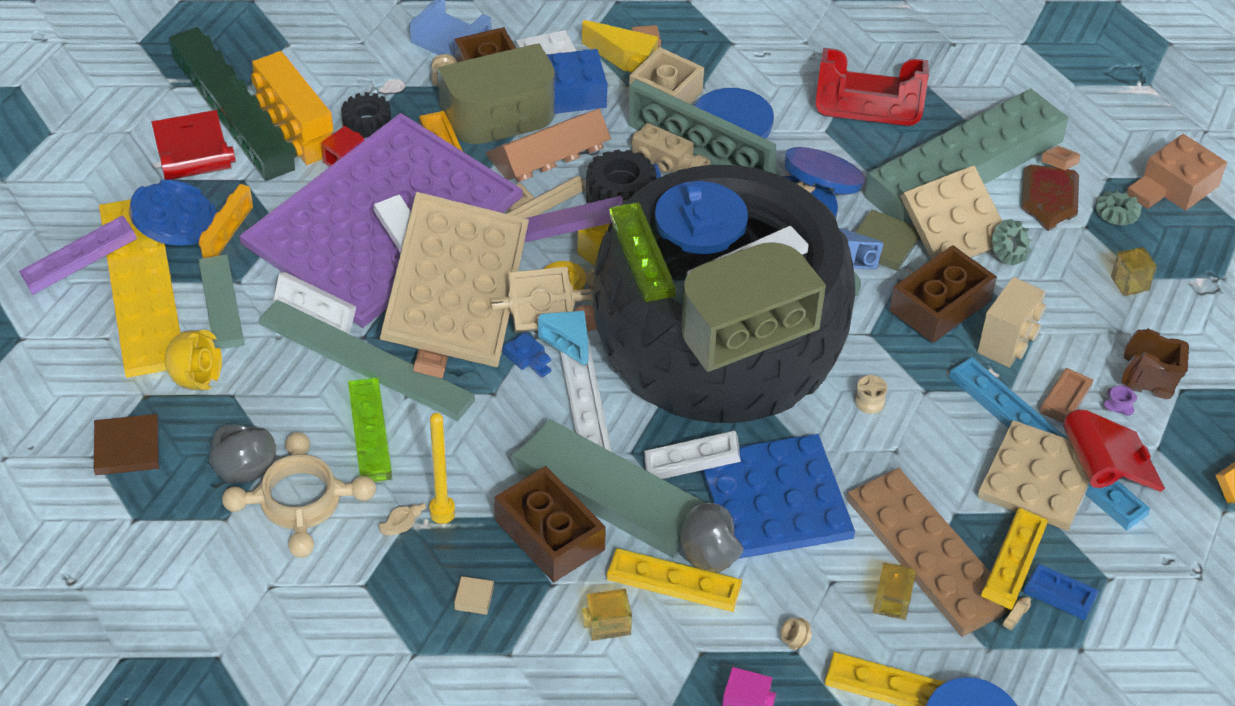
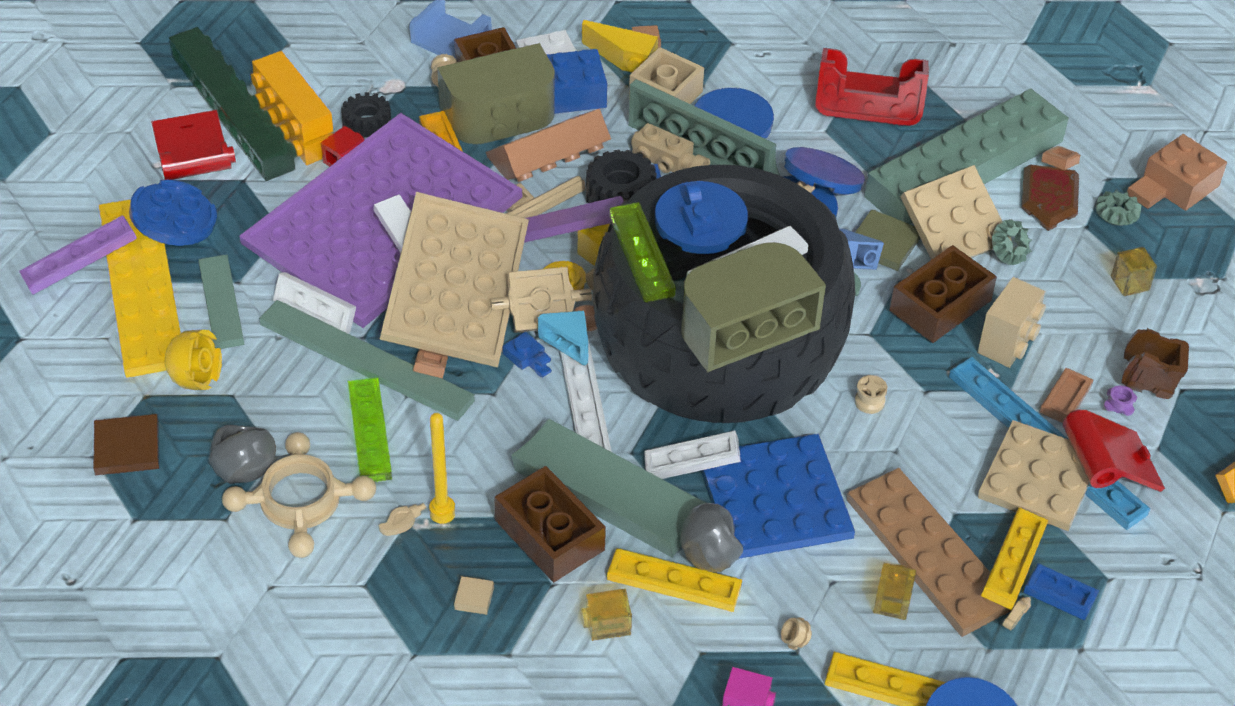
(226, 222): light orange plate -> none

